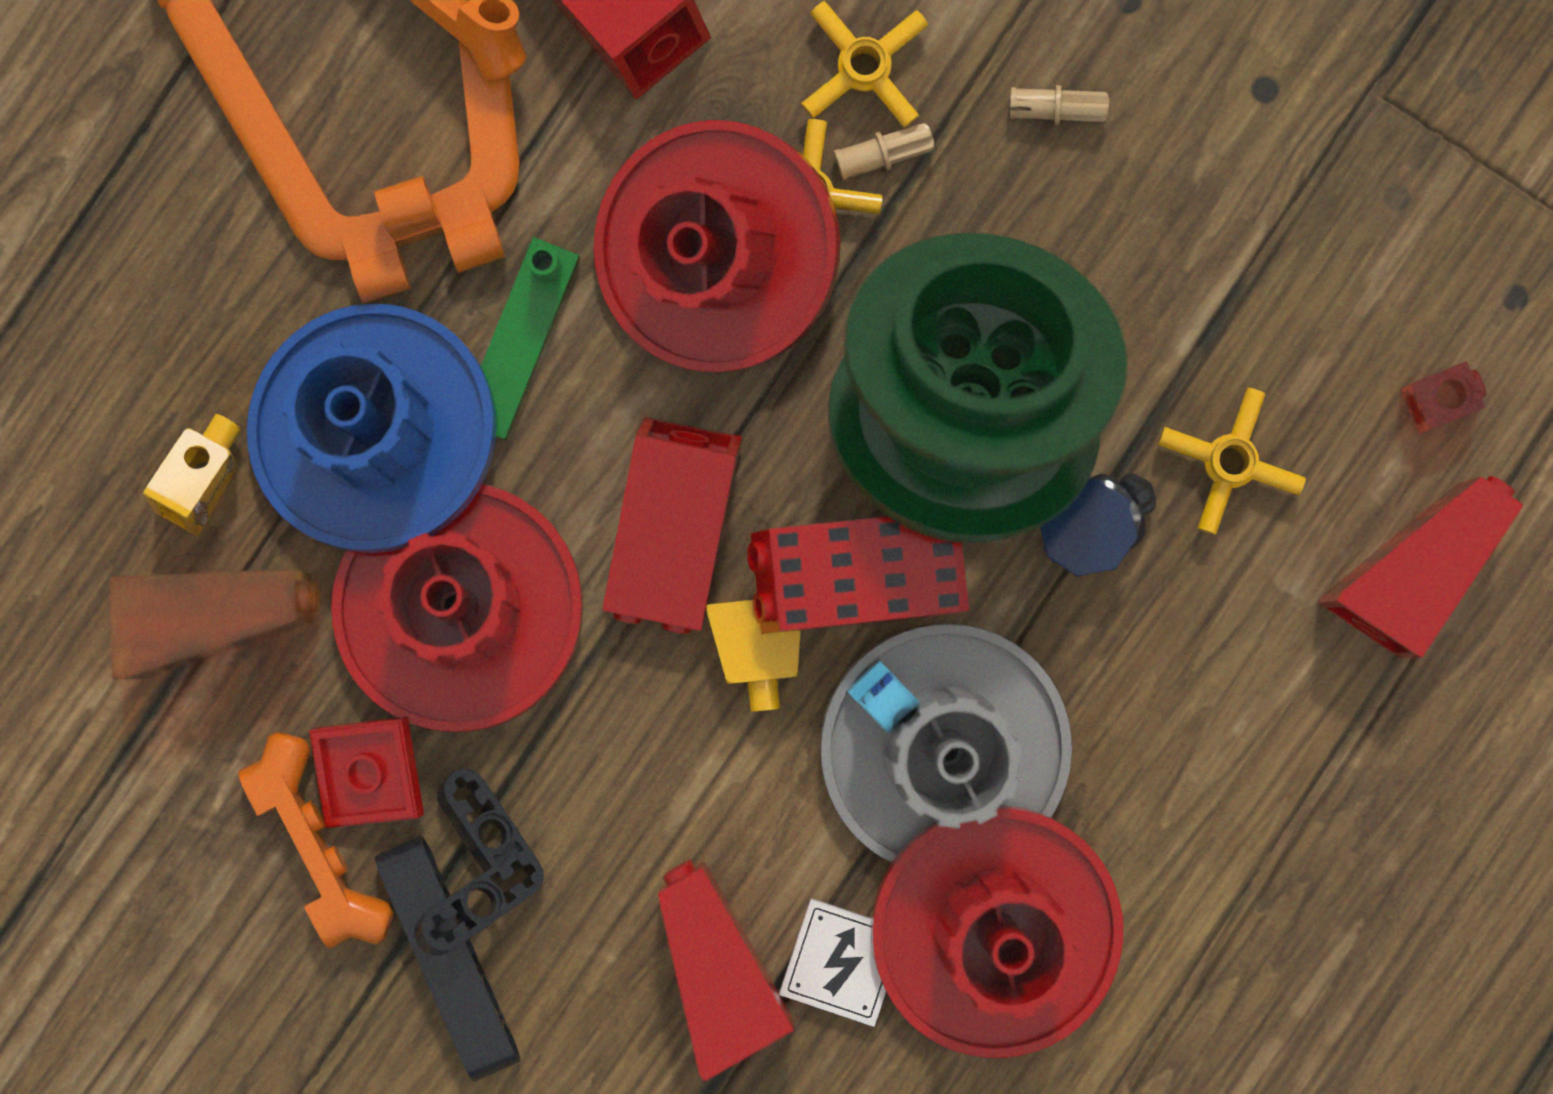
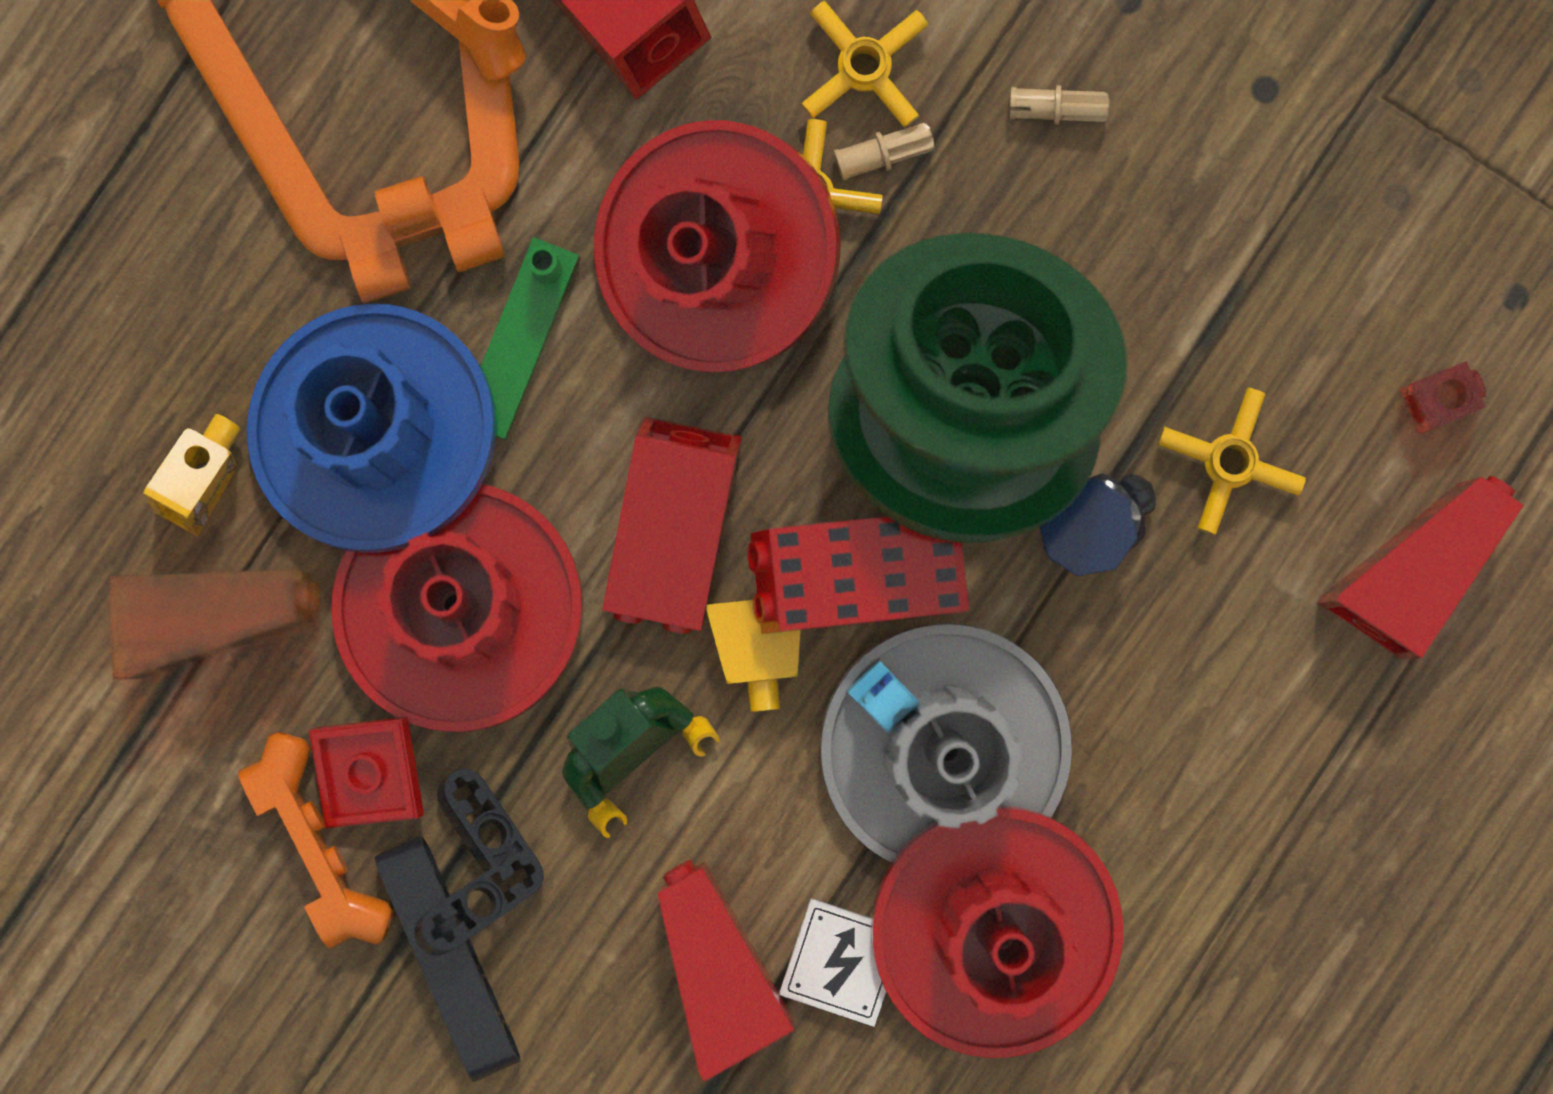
(620, 739): none -> dark green torso

